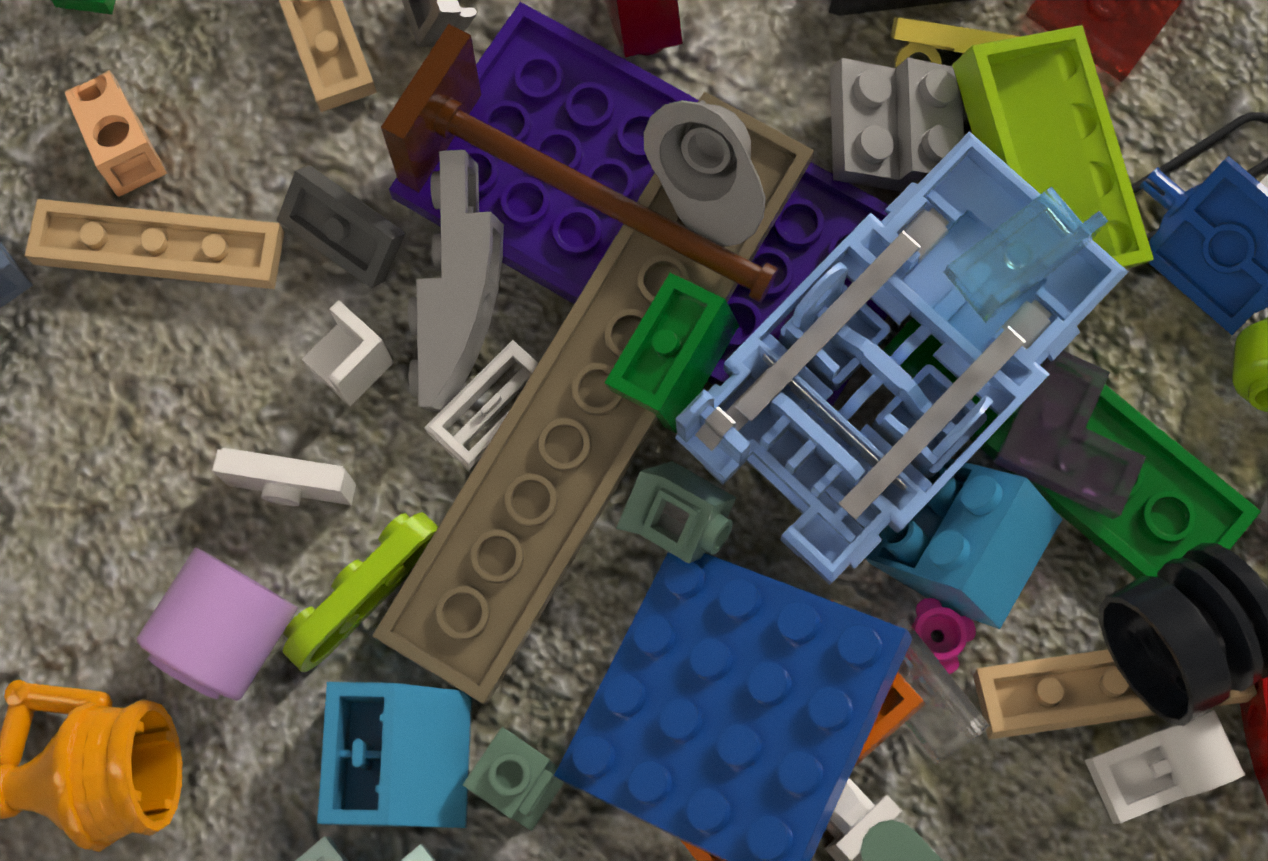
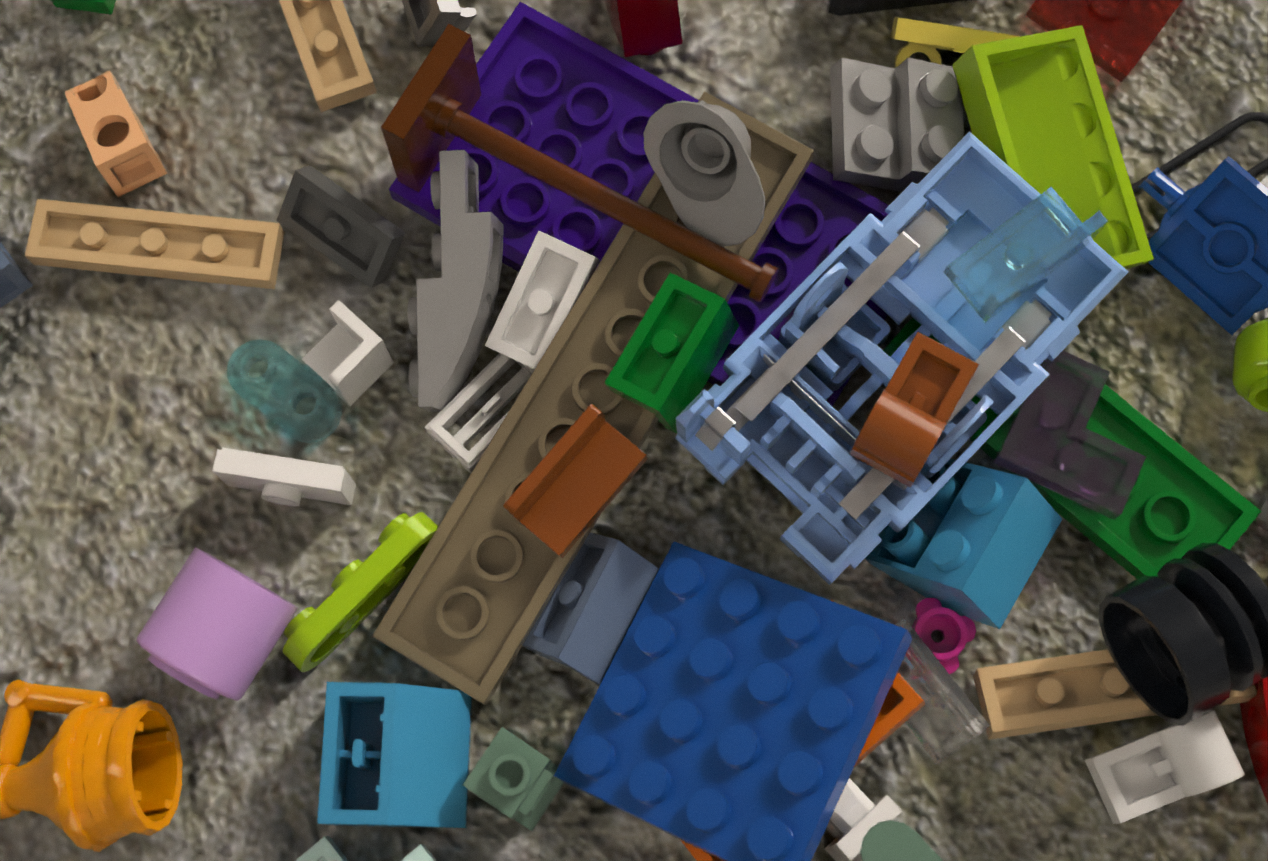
(282, 388): none -> clear light blue plate
(540, 299): none -> white plate
(575, 481): none -> dark orange panel
(592, 607): none -> sand blue panel
(678, 511): sand green window -> none
(913, 409): none -> dark orange plate

